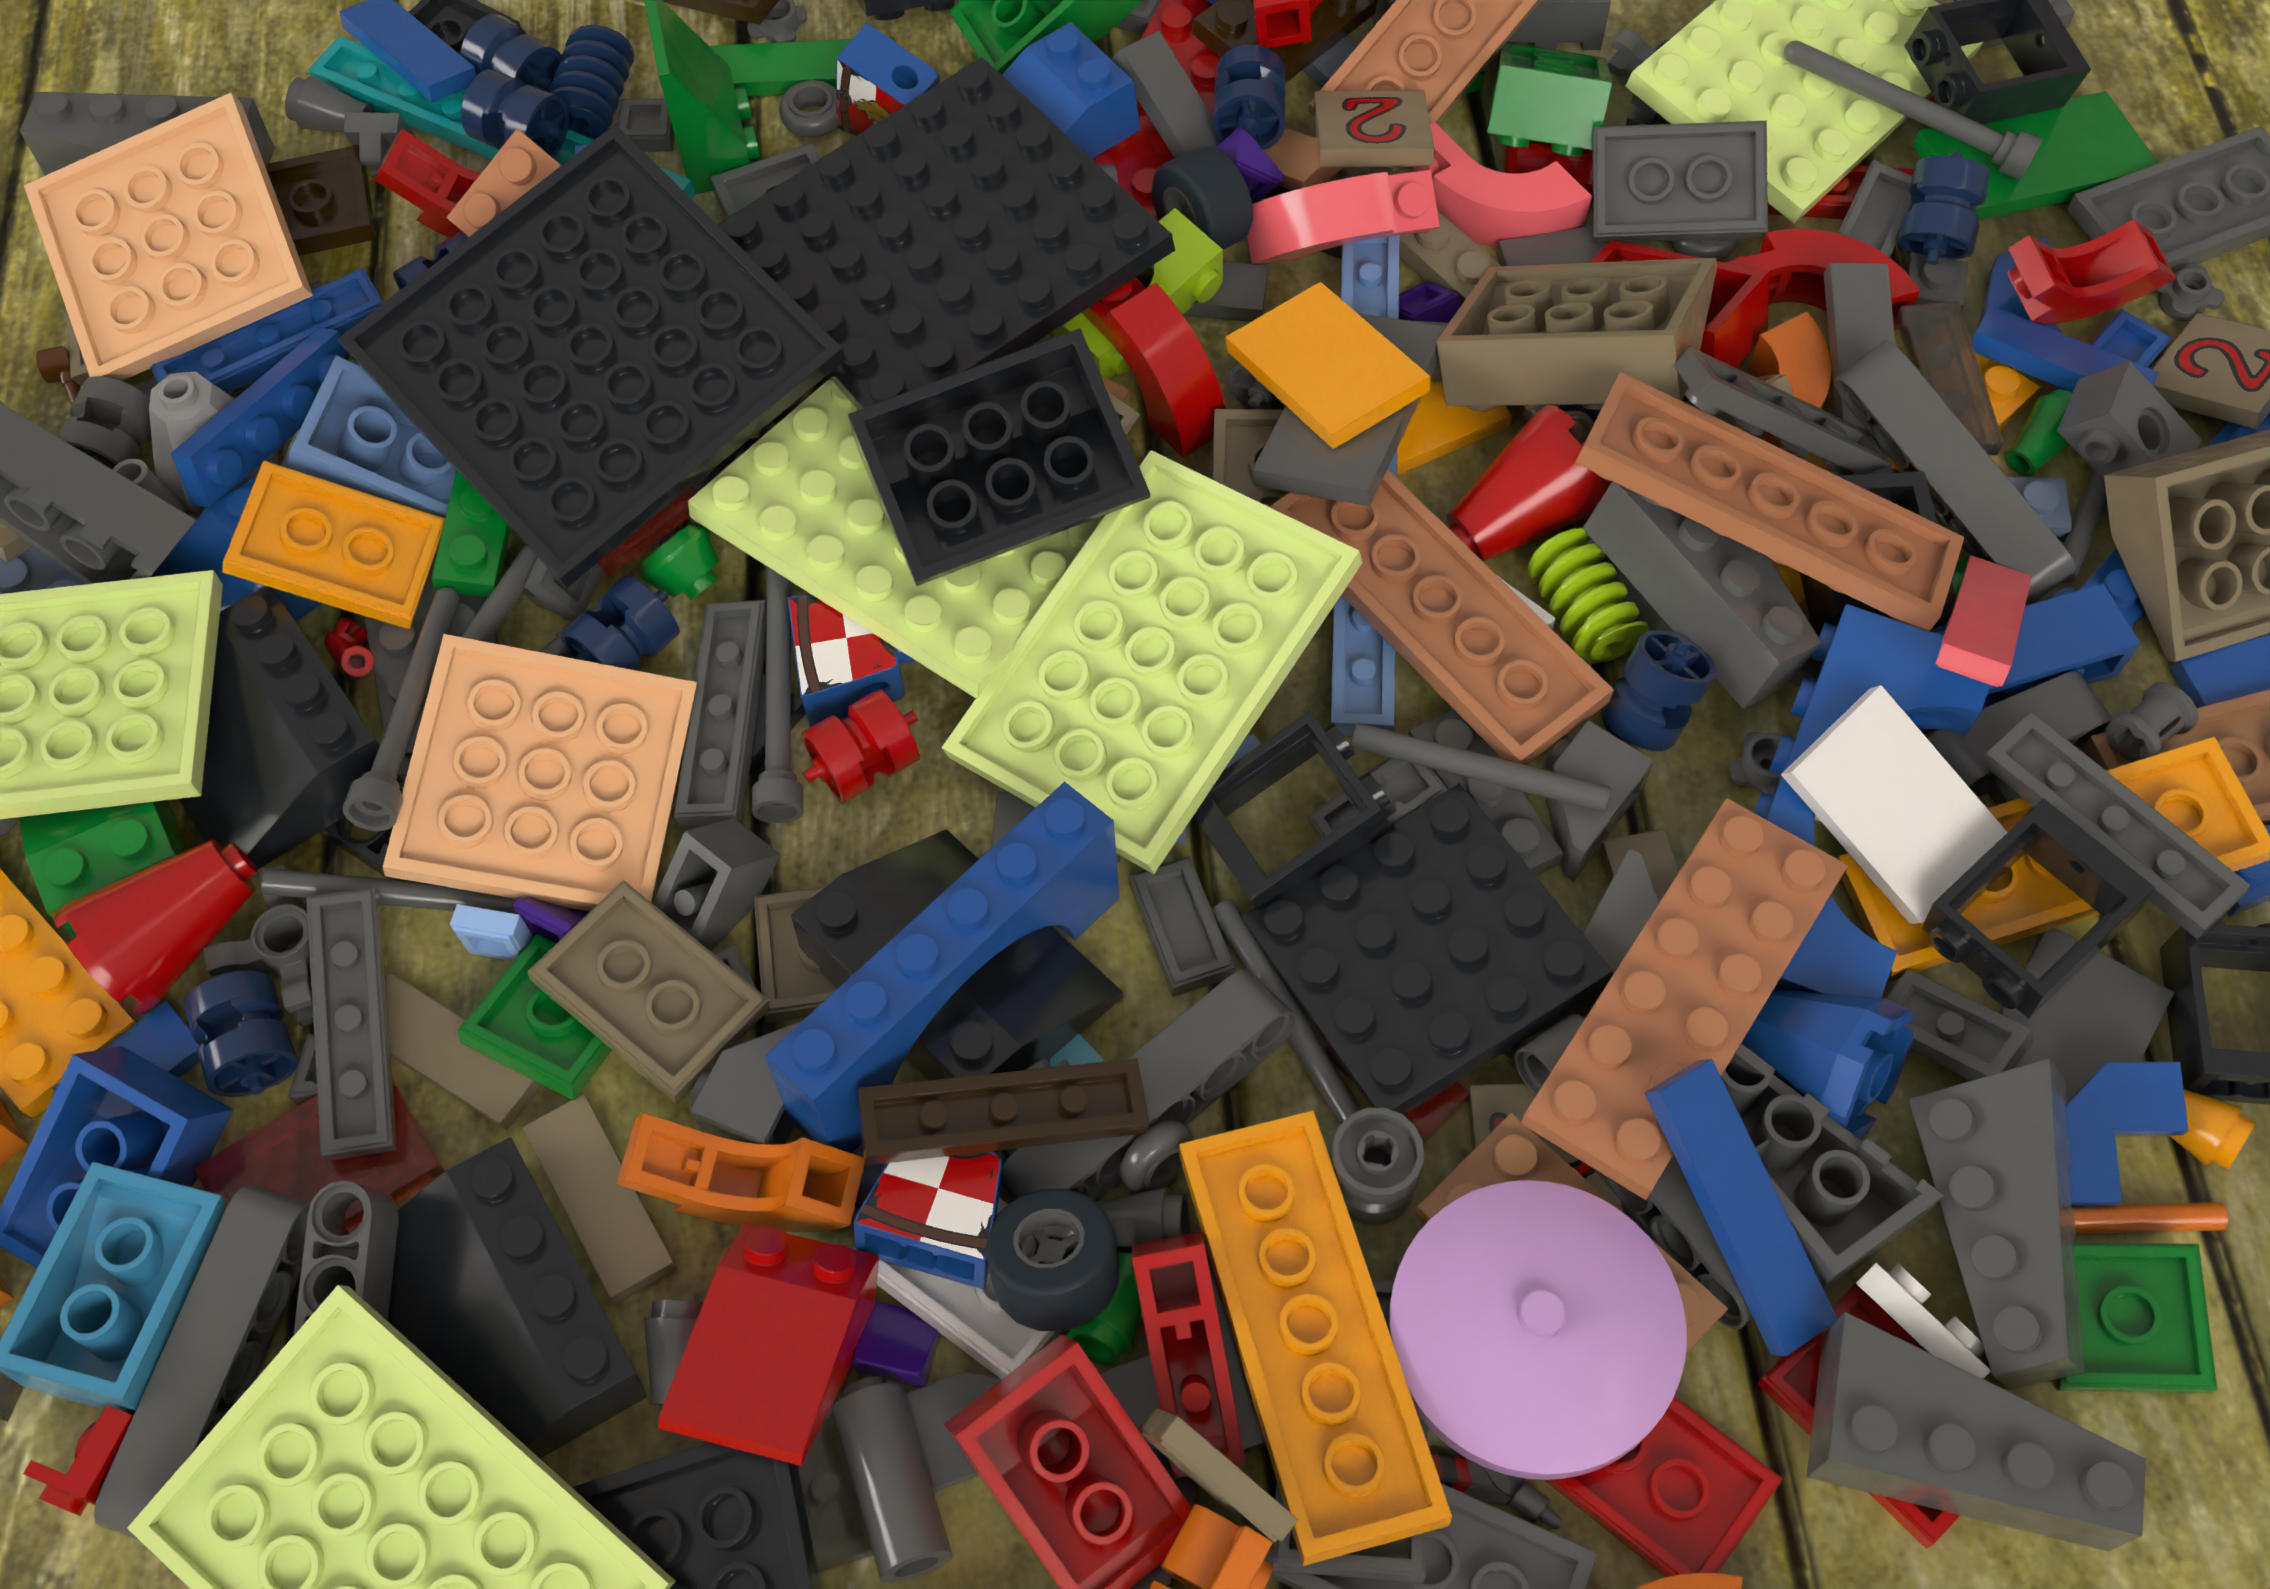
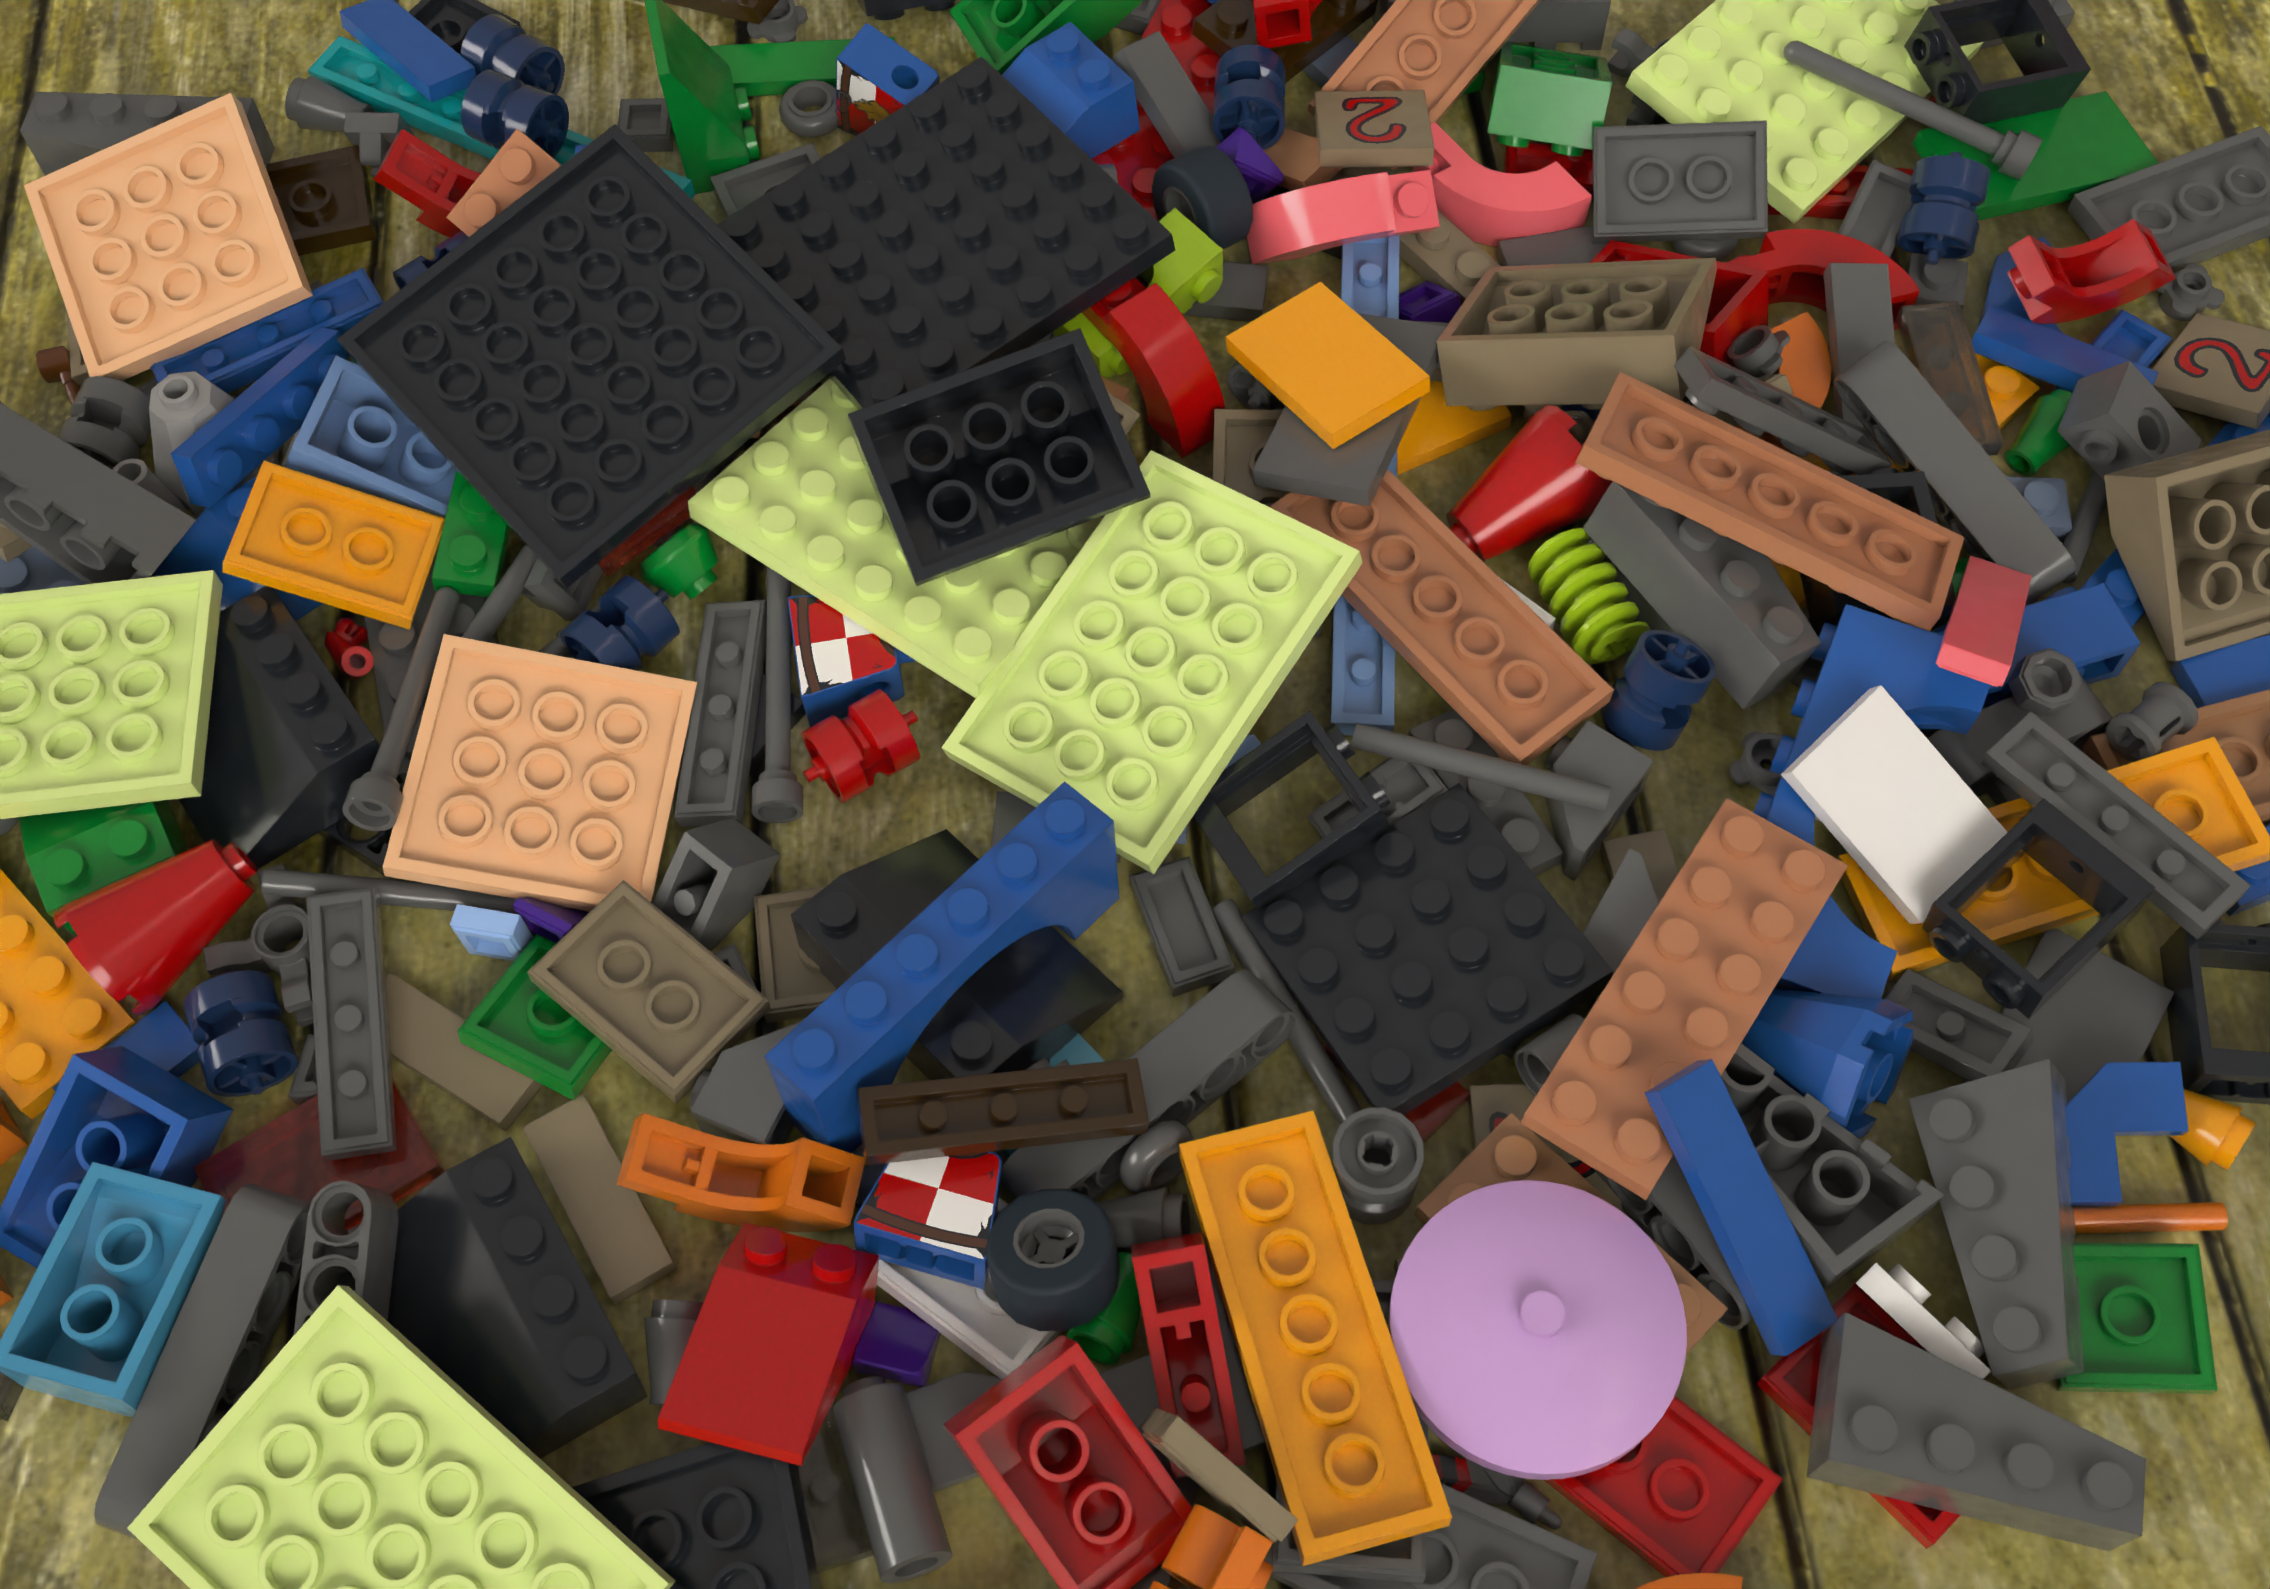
(91, 1464): red bracket -> none
(592, 77): dark blue piece -> none
(1758, 350): none -> dark grey plate
(2045, 682): none -> dark grey tile

